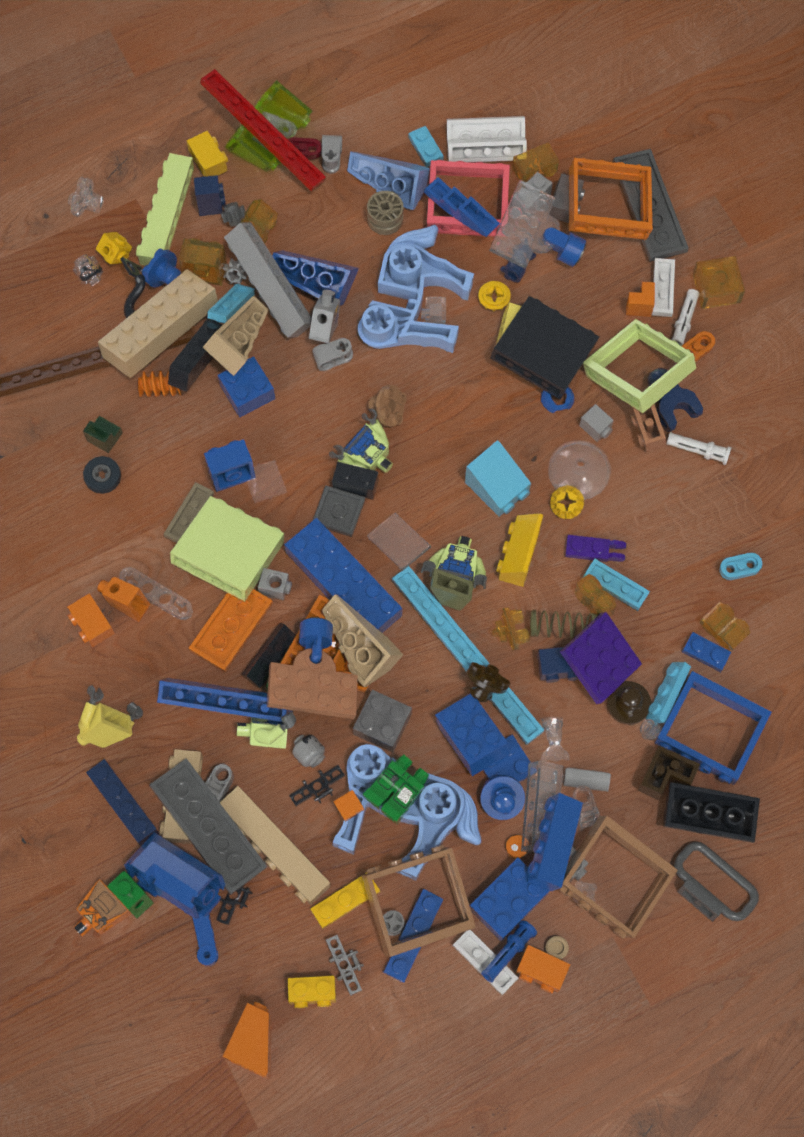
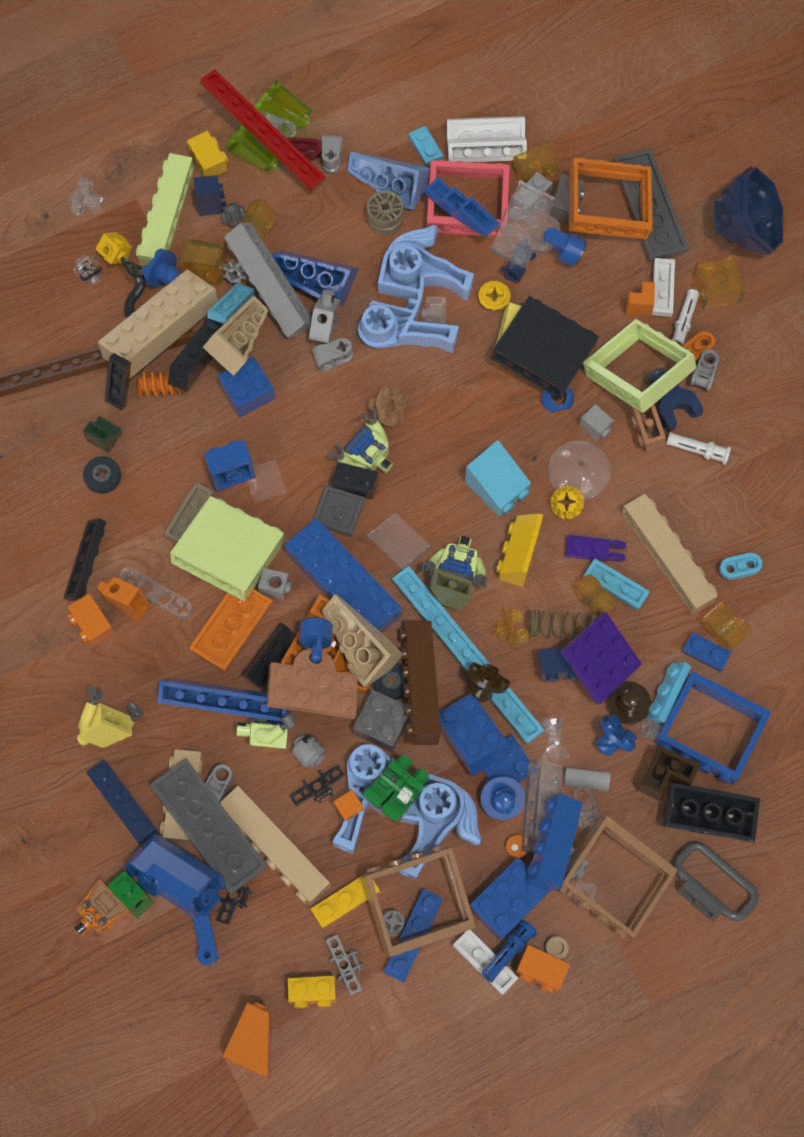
(85, 559): none -> black plate
(117, 381): none -> black plate
(395, 692): none -> black bush
(421, 683): none -> reddish brown brick
(615, 736): none -> blue plate
(669, 554): none -> tan brick
(705, 373): none -> light grey piece
(750, 212): none -> dark blue rock

